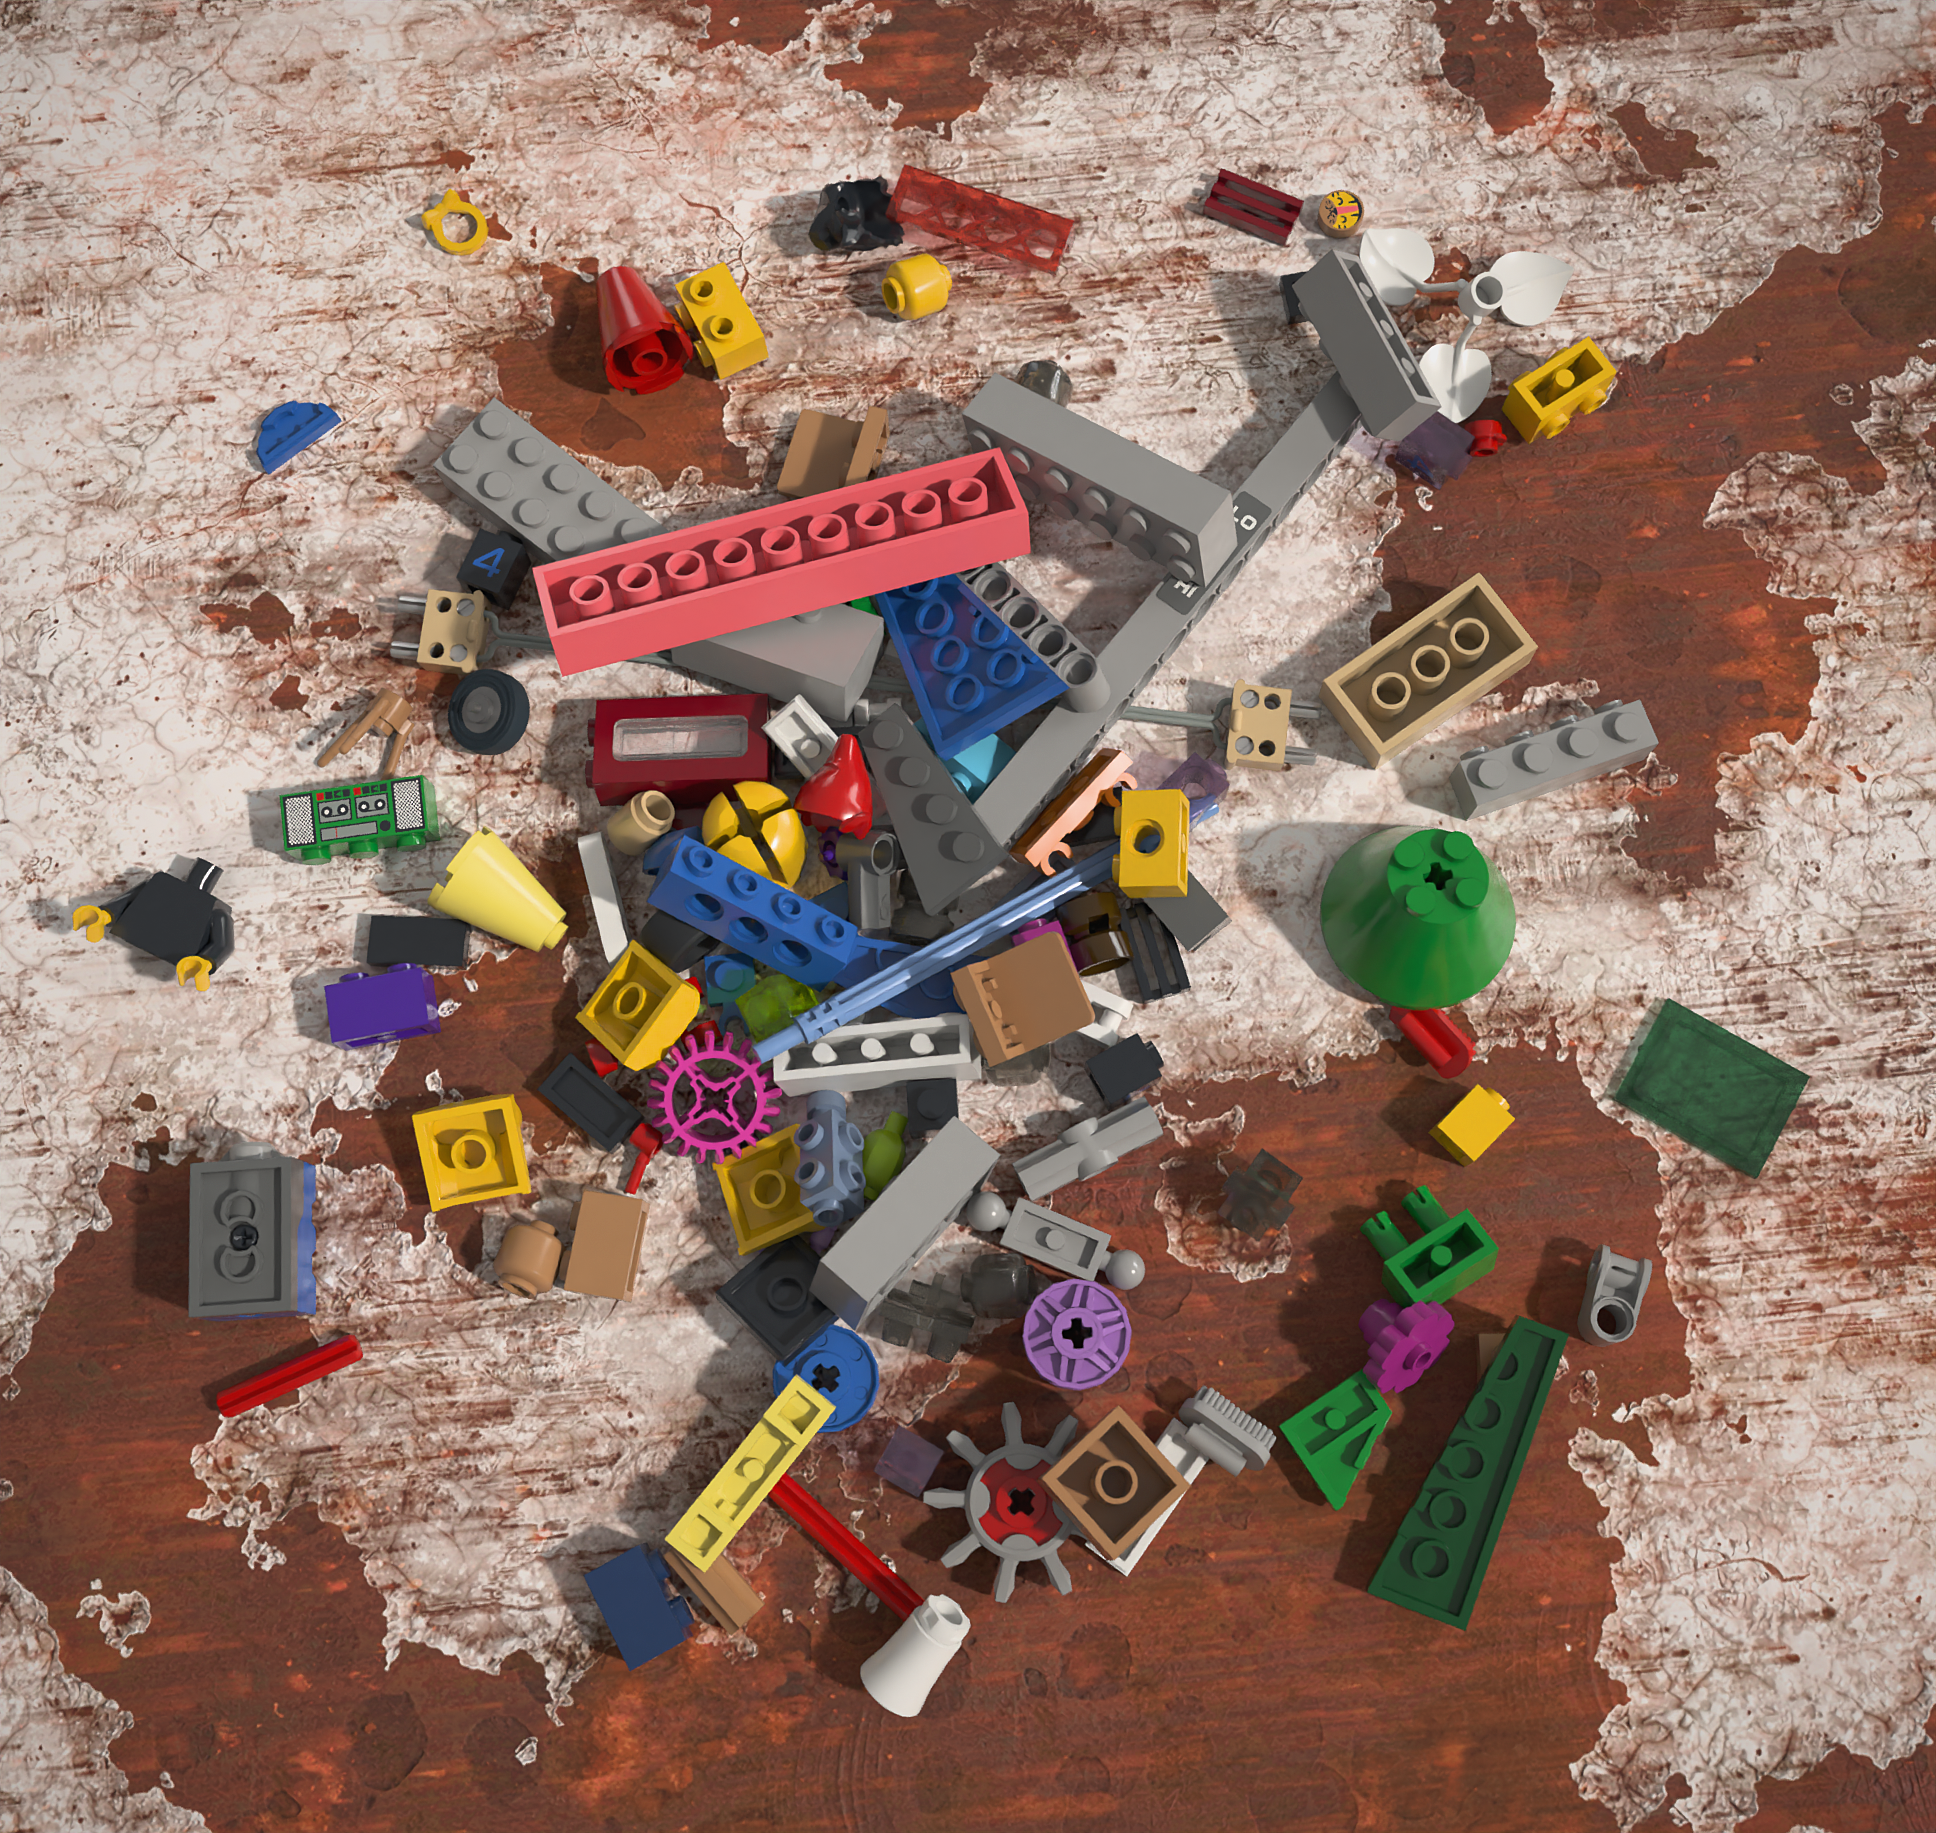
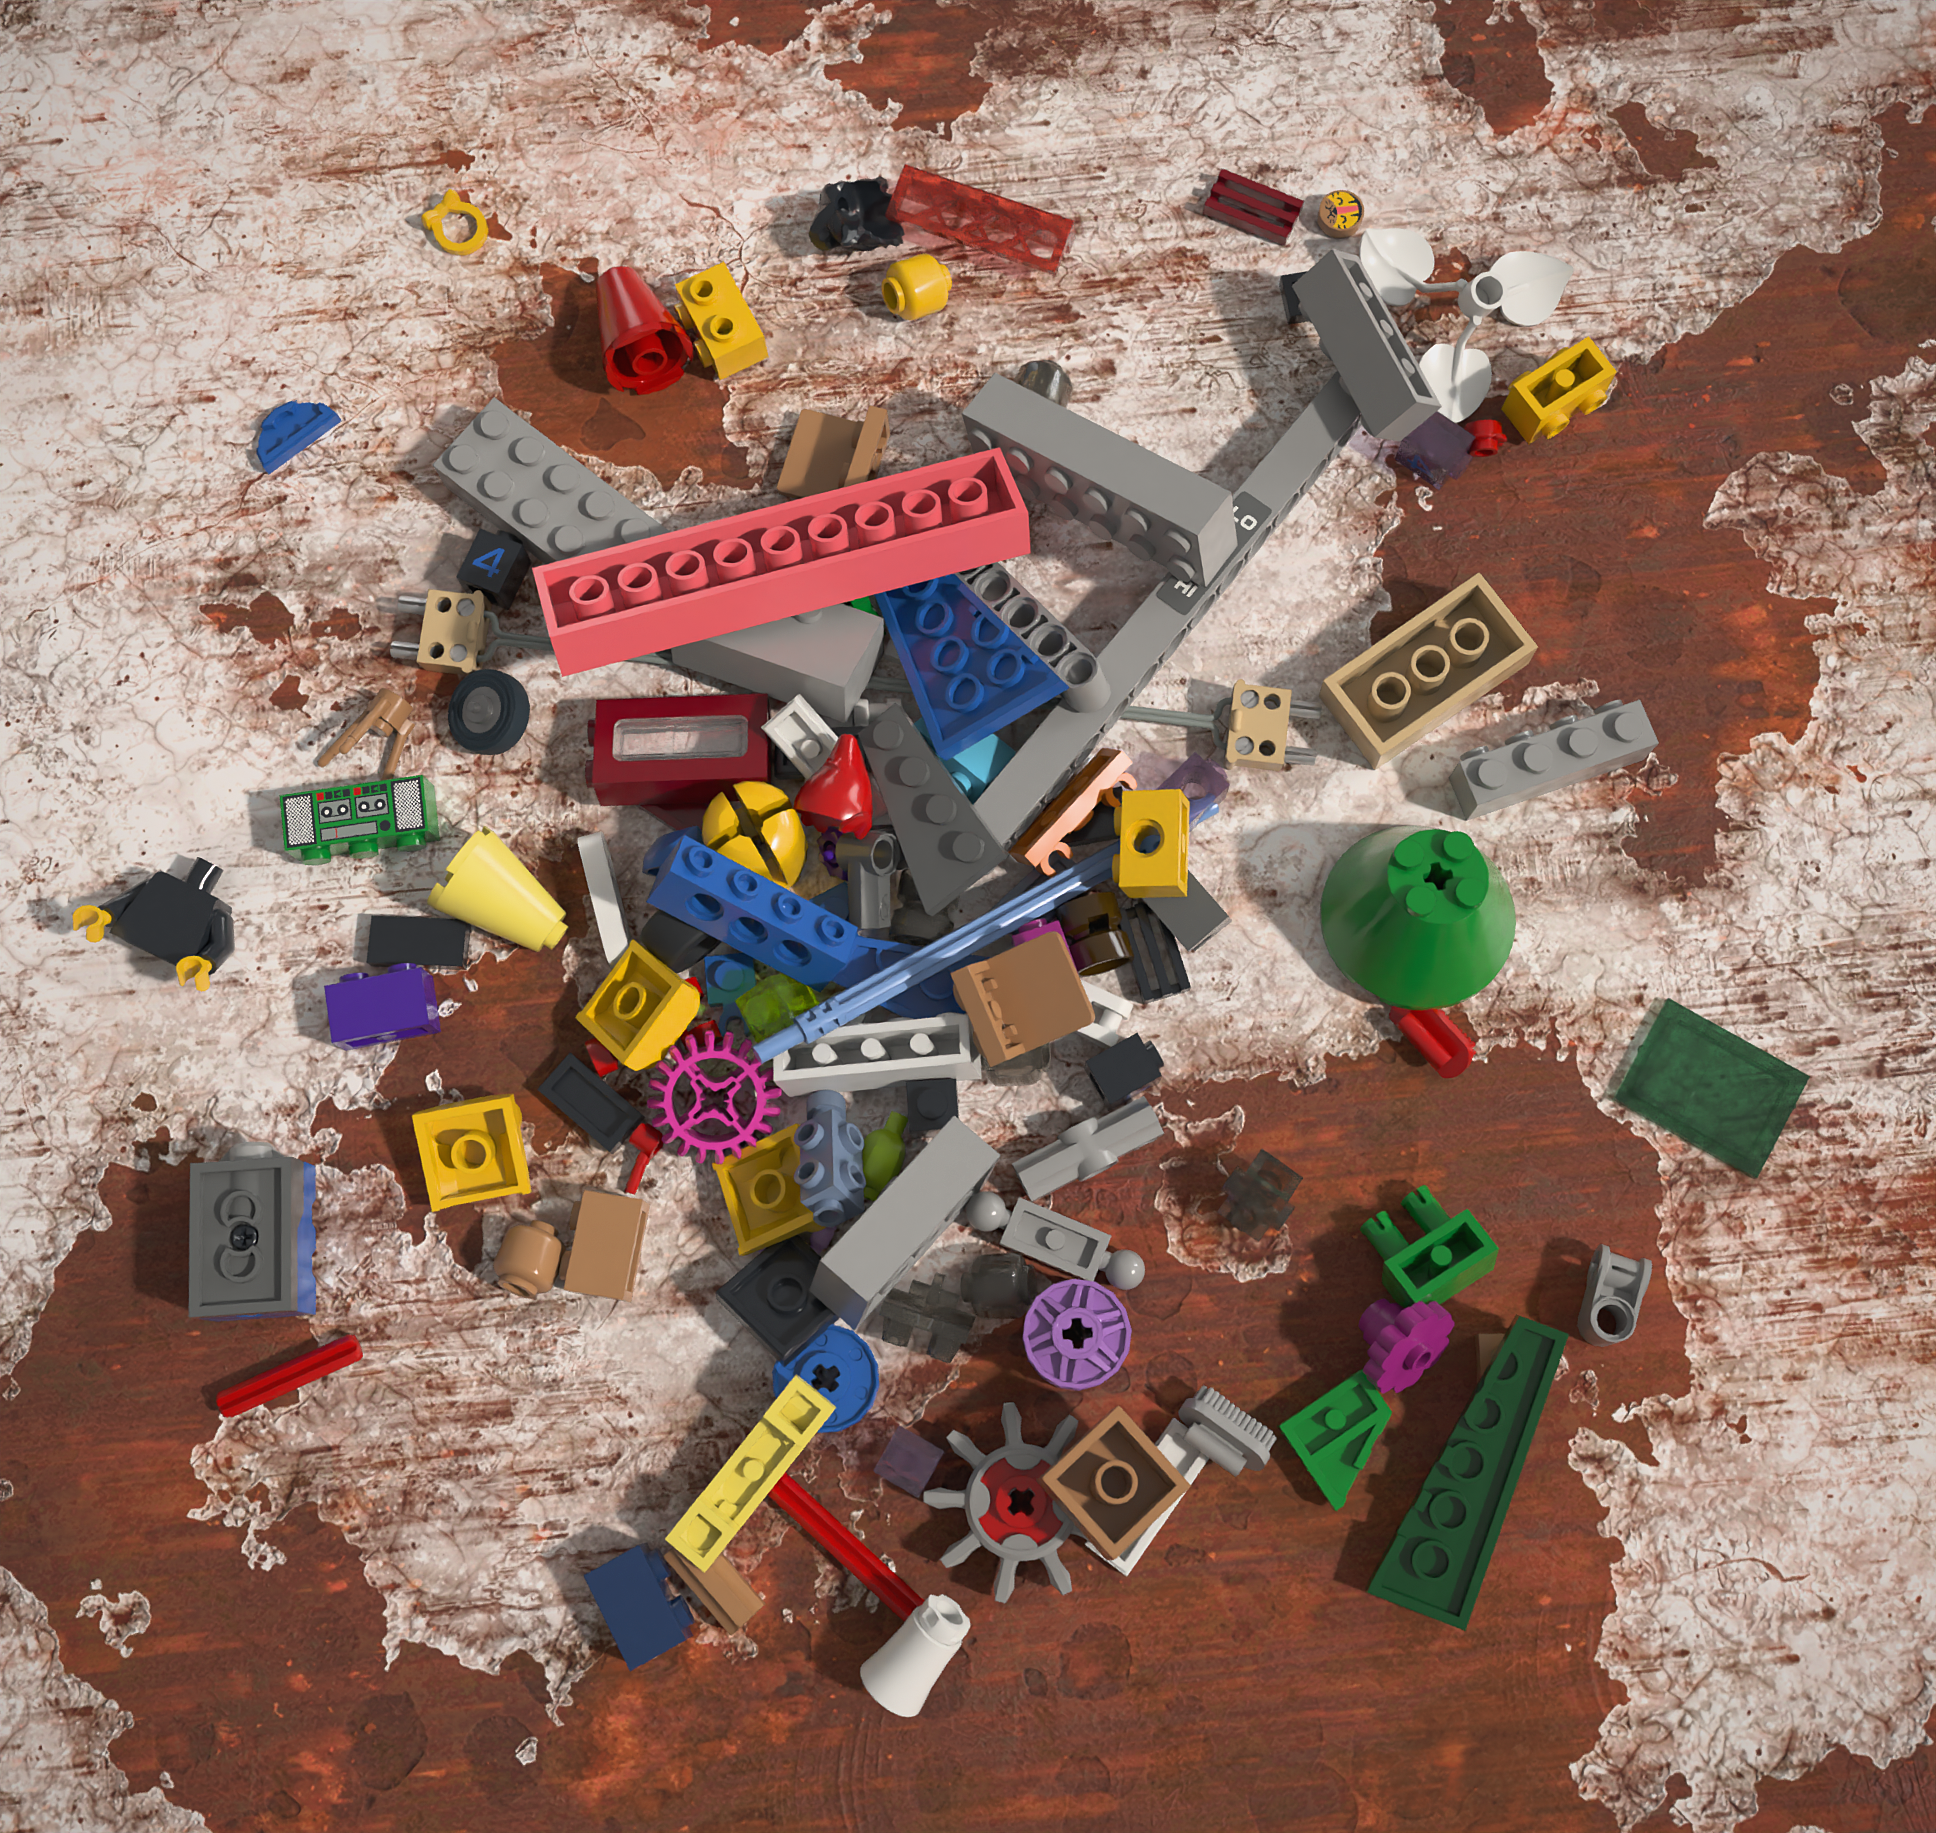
(641, 822): tan brick -> none
(1473, 1124): yellow brick -> none

